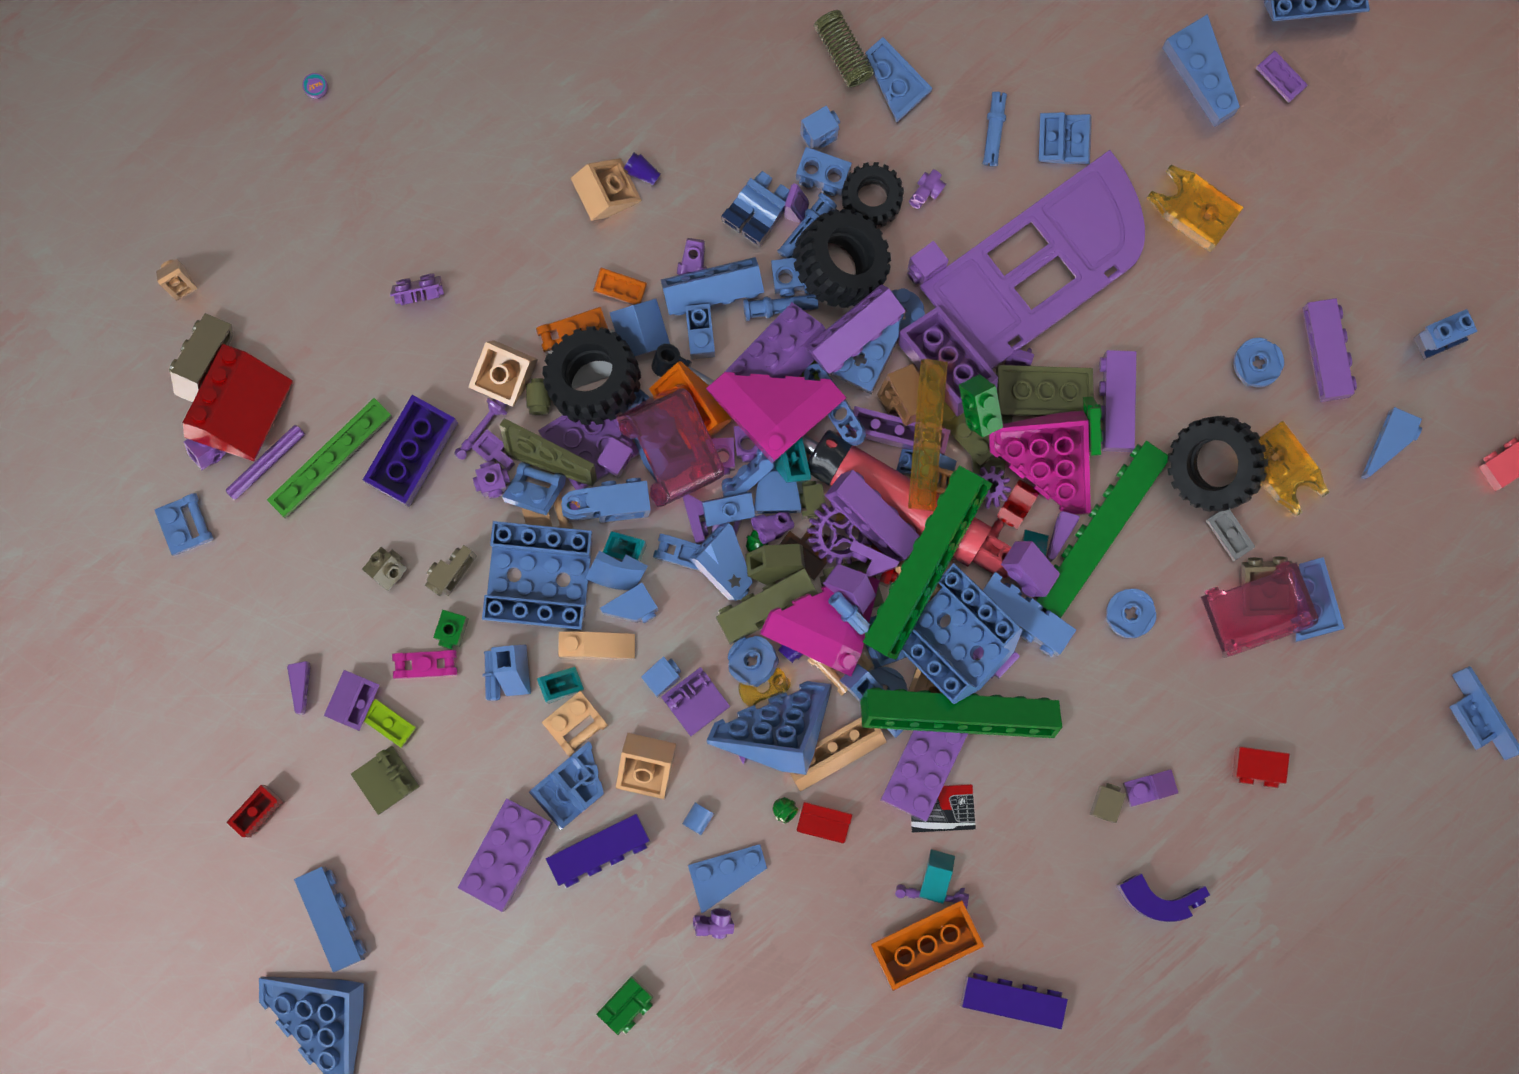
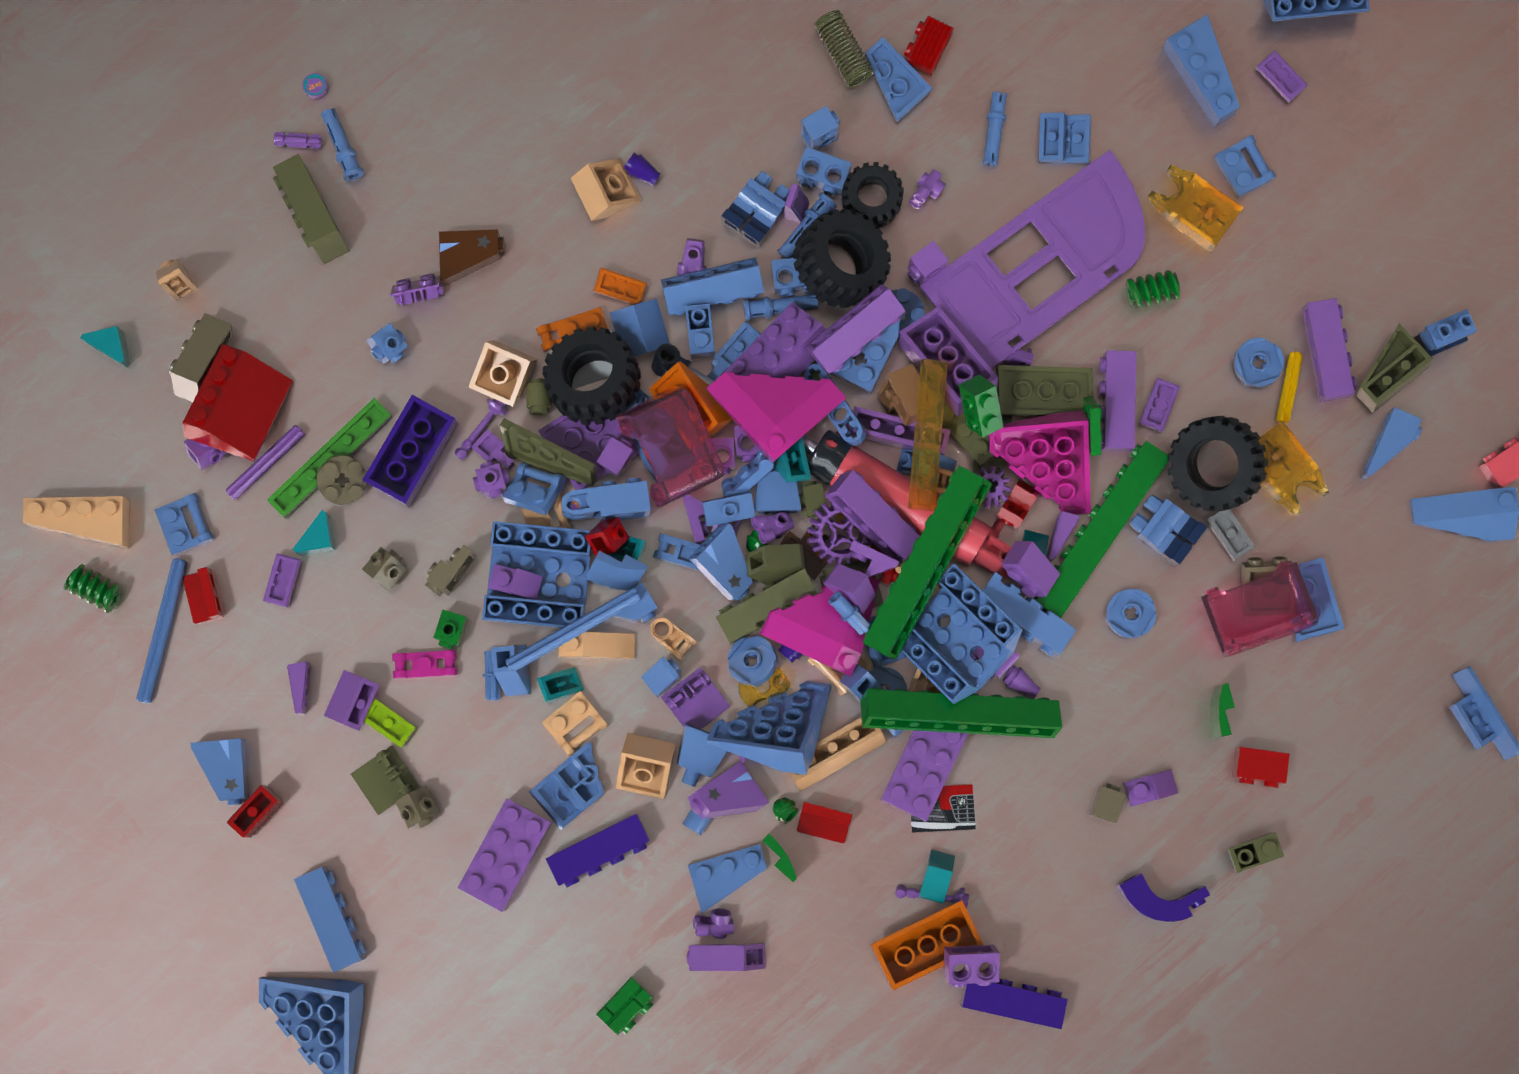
(91, 518): none -> light nougat wedge
(93, 589): none -> green piece
(110, 342): none -> teal slope
(161, 630): none -> medium blue axle
(202, 596): none -> red panel
(225, 768): none -> medium blue slope
(282, 580): none -> medium lavender plate
(297, 140): none -> medium lavender axle
(310, 209): none -> olive wedge
(317, 537): none -> teal slope
(331, 469): none -> dark tan plate
(345, 154): none -> medium blue pin
(387, 344): none -> medium blue brick
(417, 807): none -> dark tan brick
(467, 252): none -> reddish brown slope
(515, 582): none -> medium lavender slope
(572, 630): none -> medium blue axle
(607, 536): none -> red brick
(673, 638): none -> light nougat piece
(697, 755): none -> medium blue torso
(726, 957): none -> medium lavender slope
(728, 795): none -> medium lavender slope
(733, 349): none -> medium blue hinge
(783, 863): none -> green slope
(929, 45): none -> red brick
(972, 958): none -> medium lavender brick
(1020, 682): none -> medium lavender cone
(1153, 288): none -> green piece
(1159, 405): none -> medium lavender plate
(1168, 529): none -> medium blue hips
(1220, 701): none -> green slope
(1237, 169): none -> medium blue plate
(1255, 852): none -> olive slope
(1289, 387): none -> yellow axle
(1394, 369): none -> olive wedge
(1478, 514): none -> medium blue wedge

